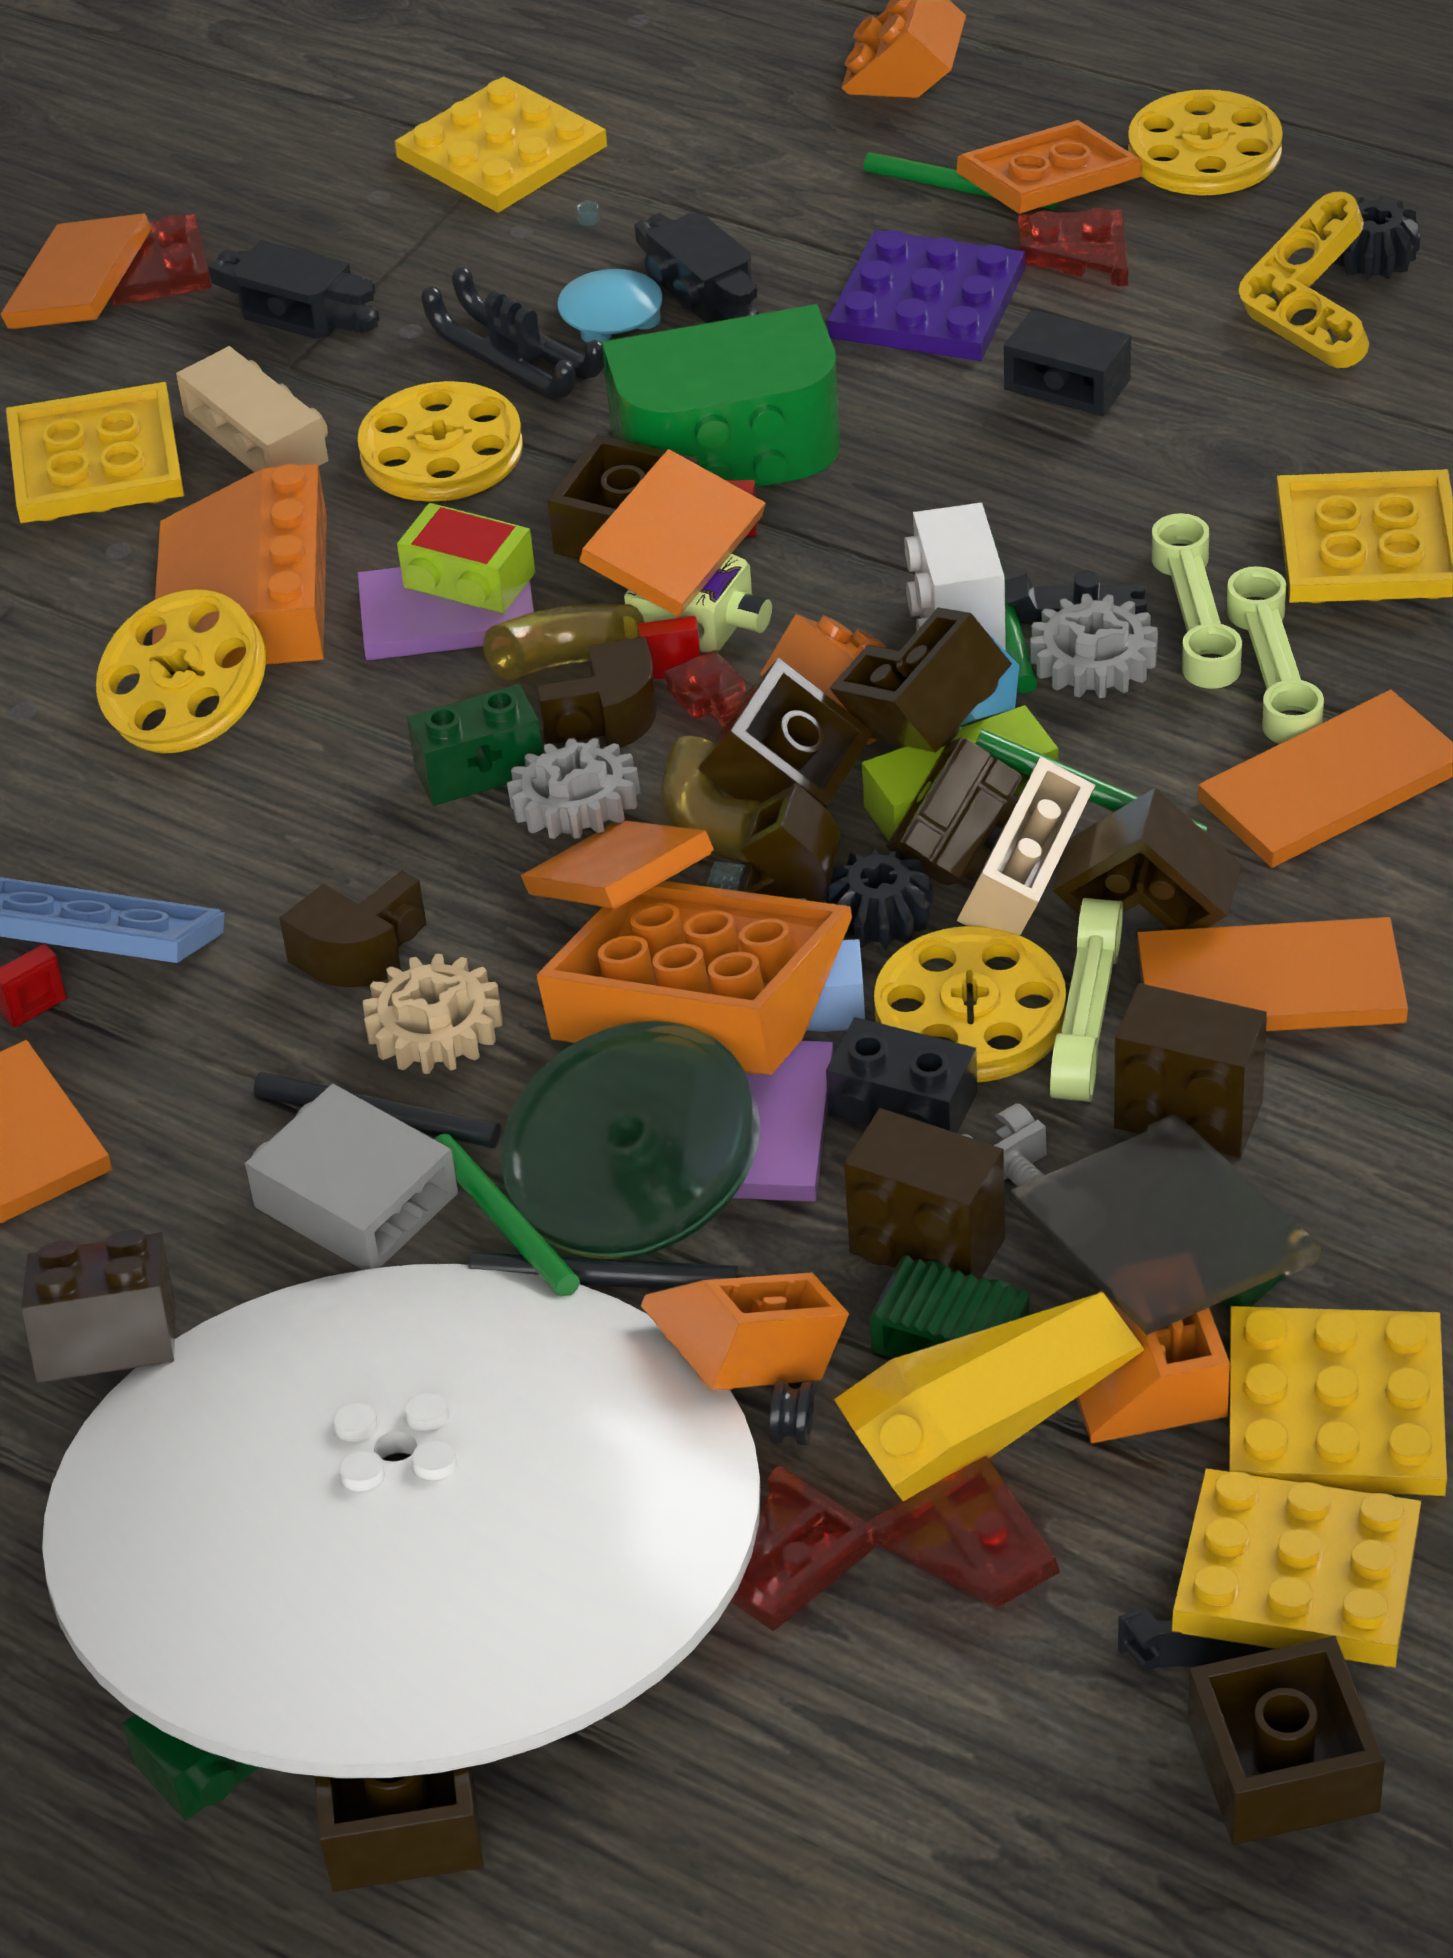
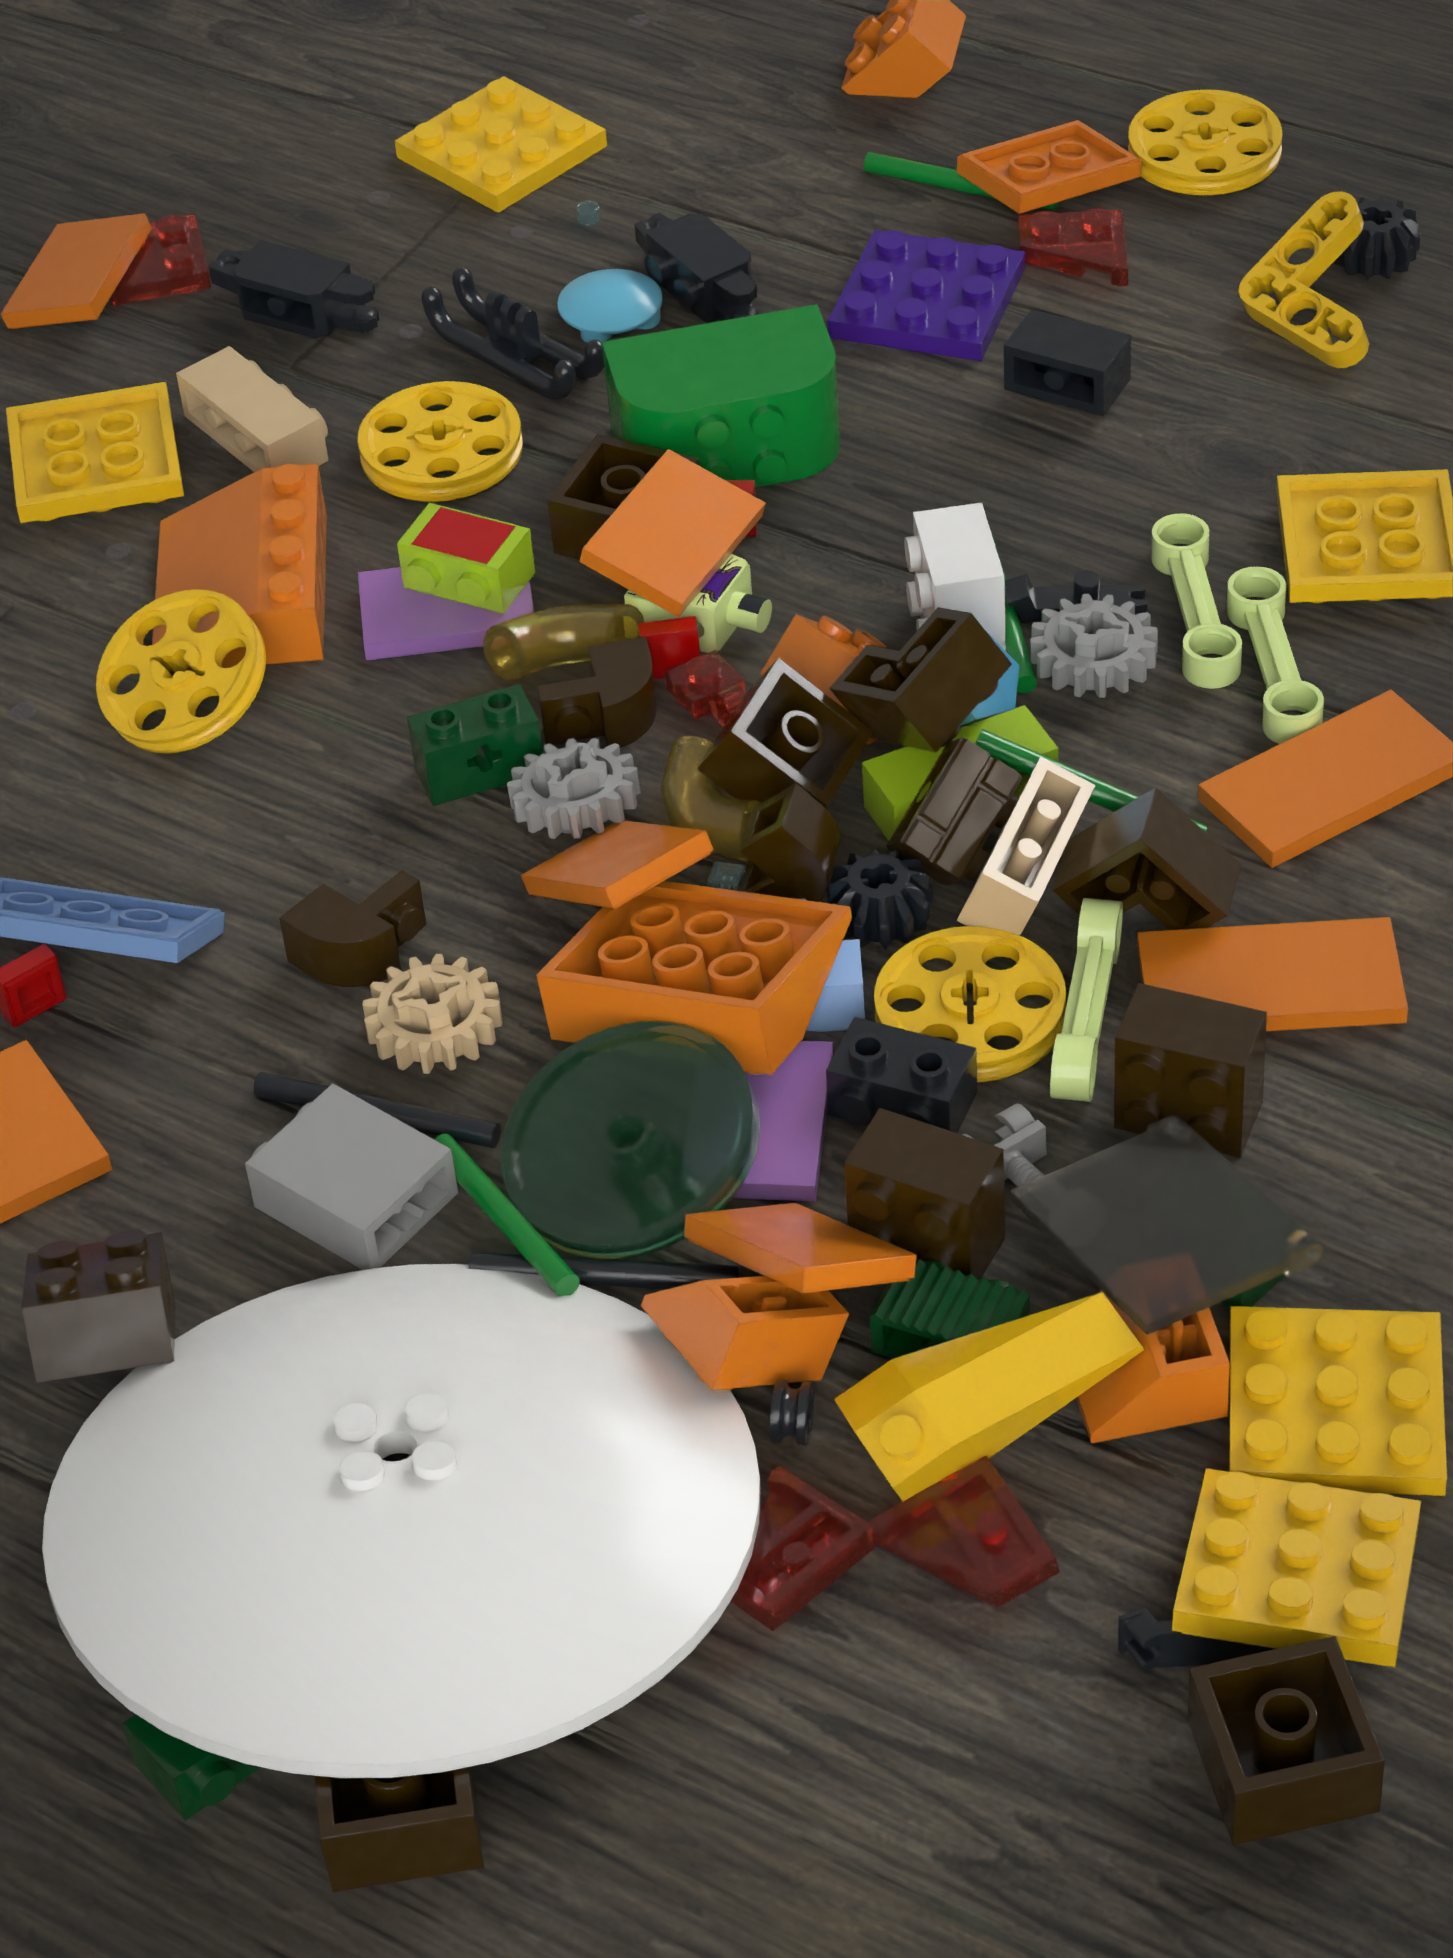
(800, 1247): none -> orange tile

